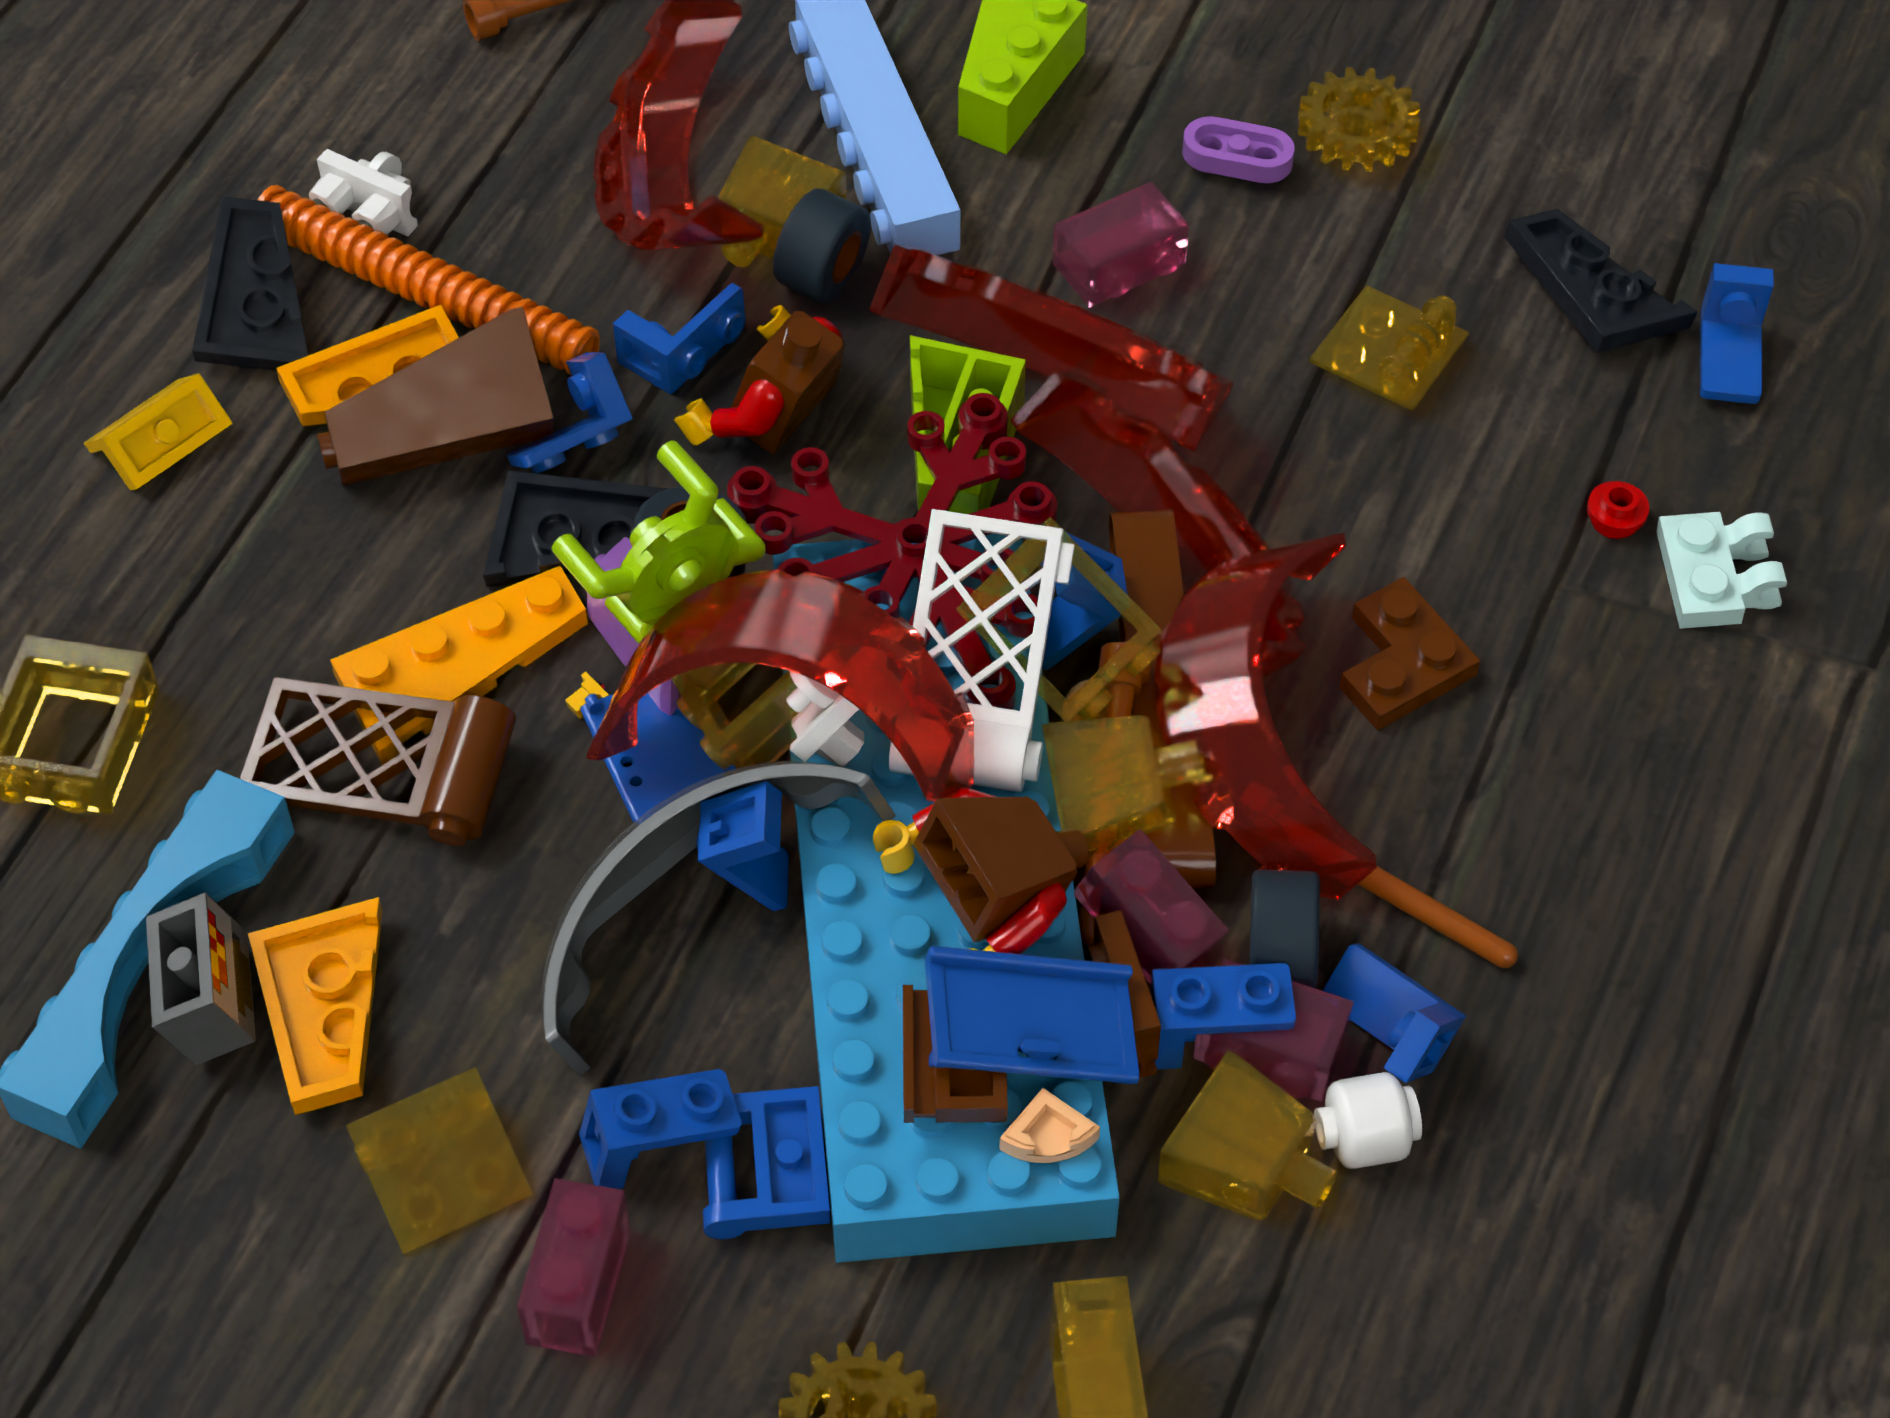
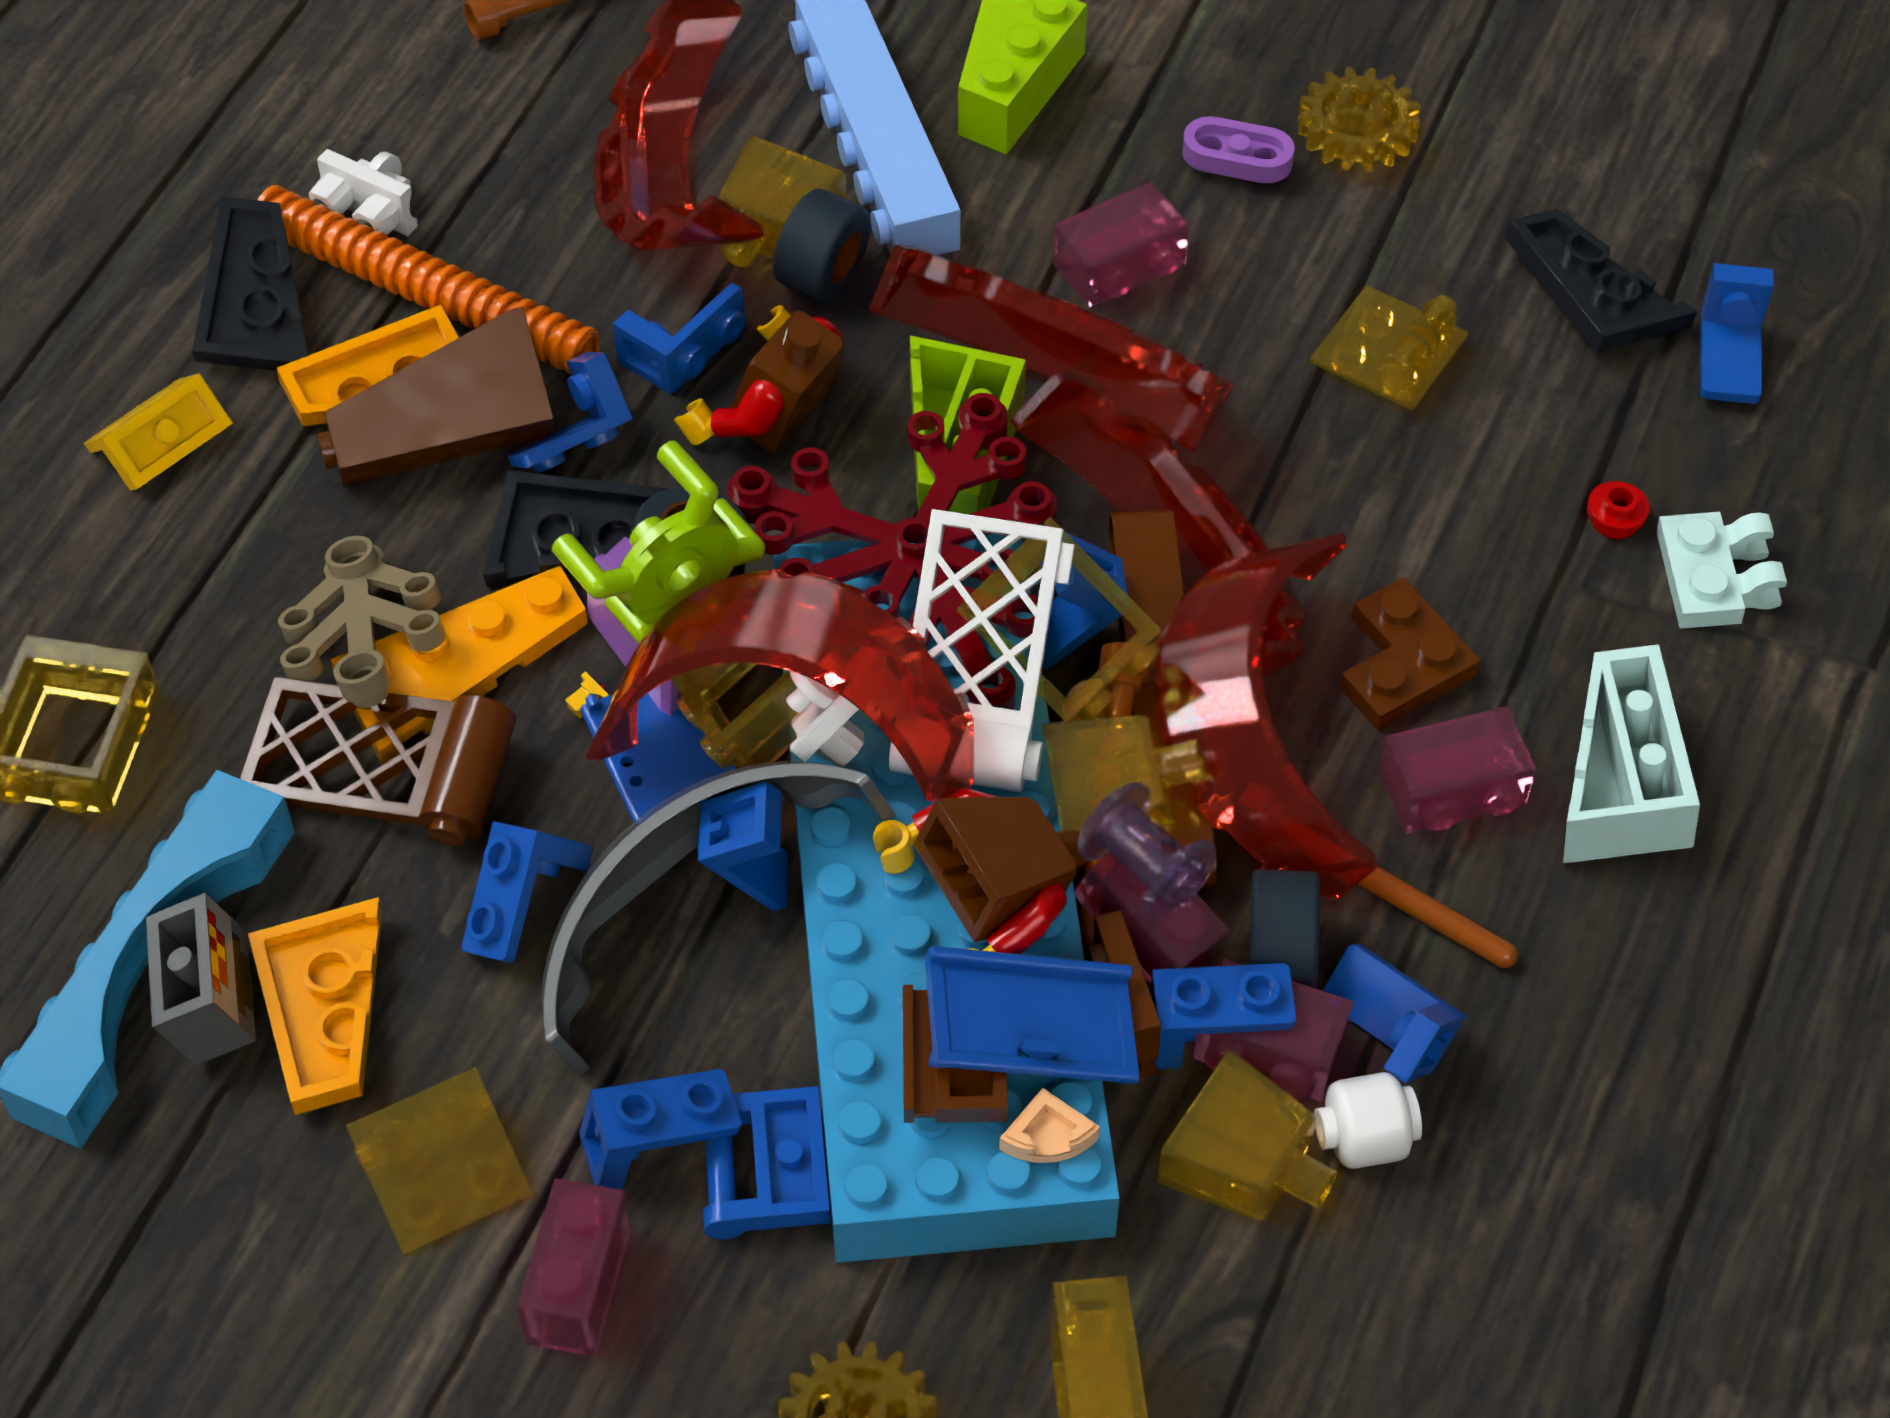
(351, 569): none -> dark tan plant
(507, 882): none -> blue bracket
(1146, 849): none -> clear purple hose
(1456, 770): none -> clear pink piece
(1631, 764): none -> light aqua wedge

